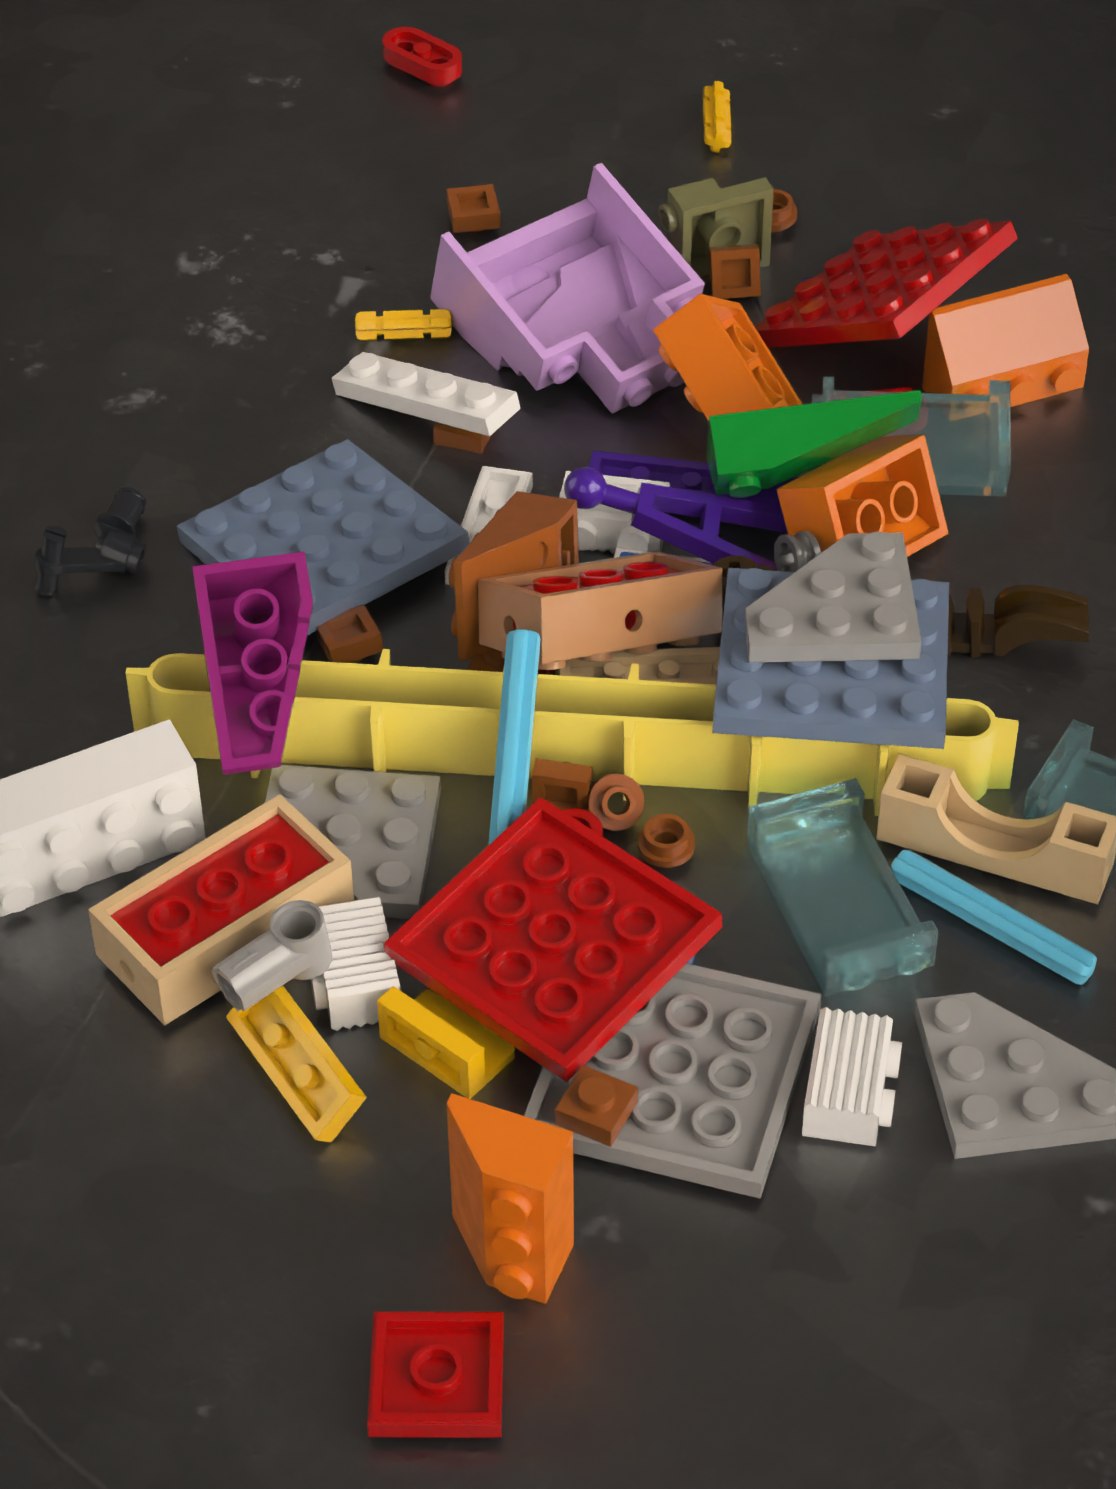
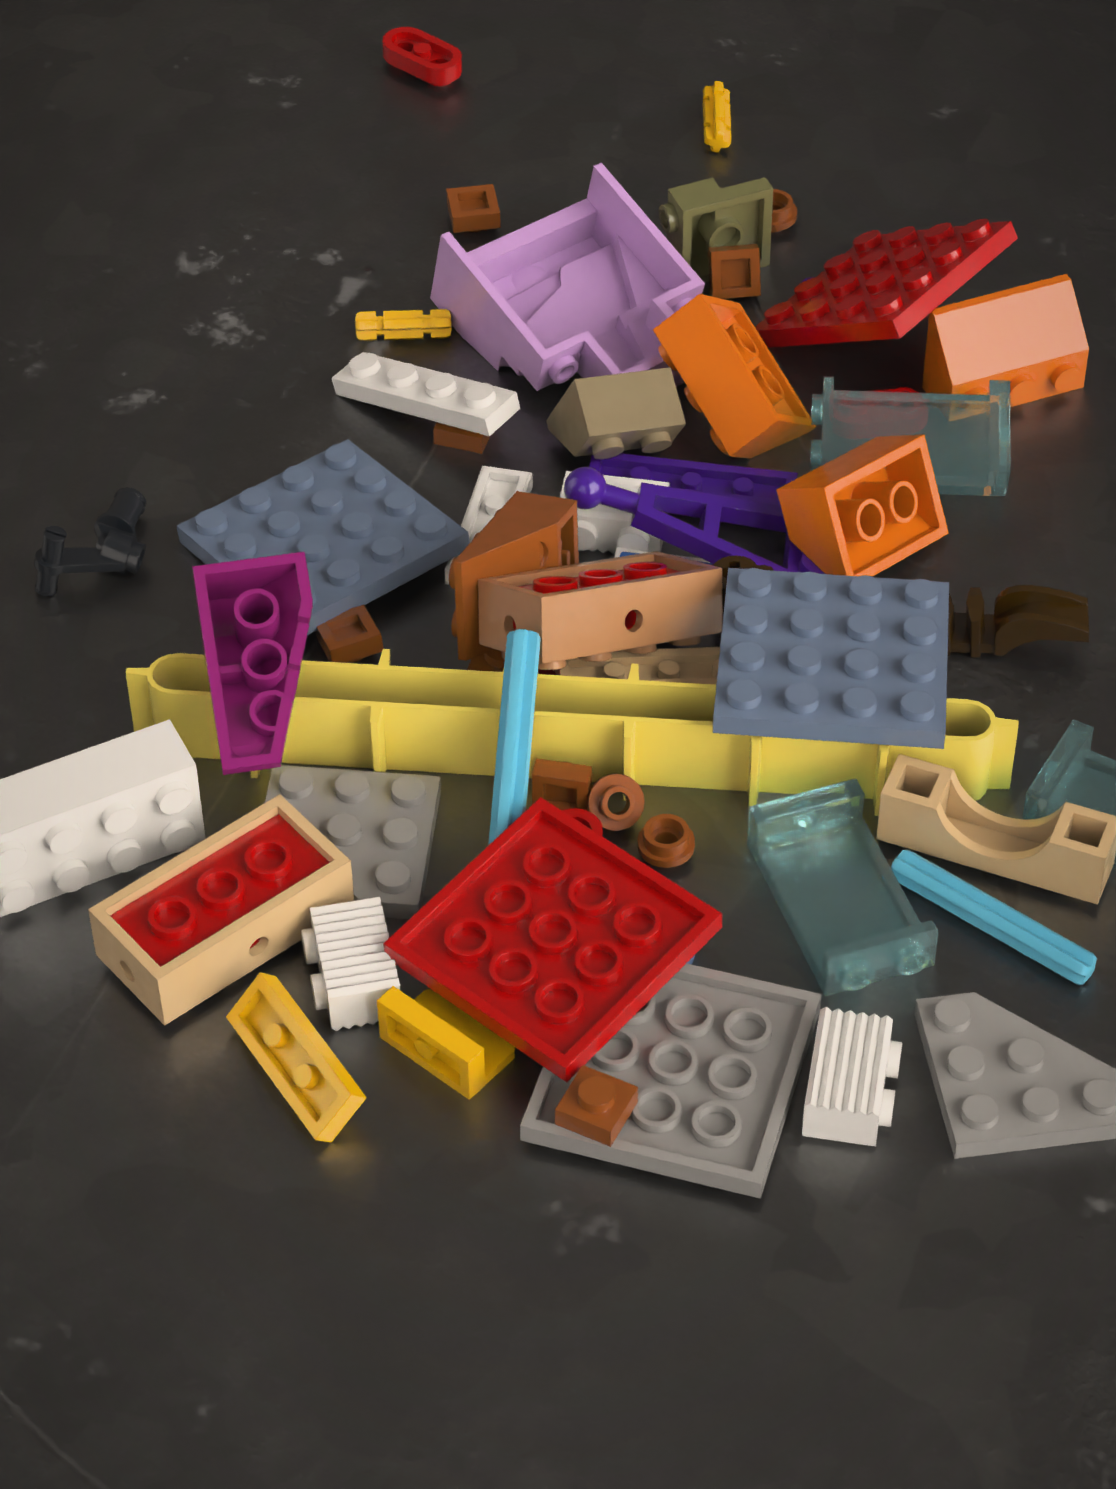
(291, 949): light grey piece -> none
(436, 1374): red plate -> none
(511, 1195): orange slope -> none
(618, 414): none -> dark tan slope
(776, 444): green wedge -> none
(795, 551): dark grey bush -> none
(840, 606): light grey plate -> none

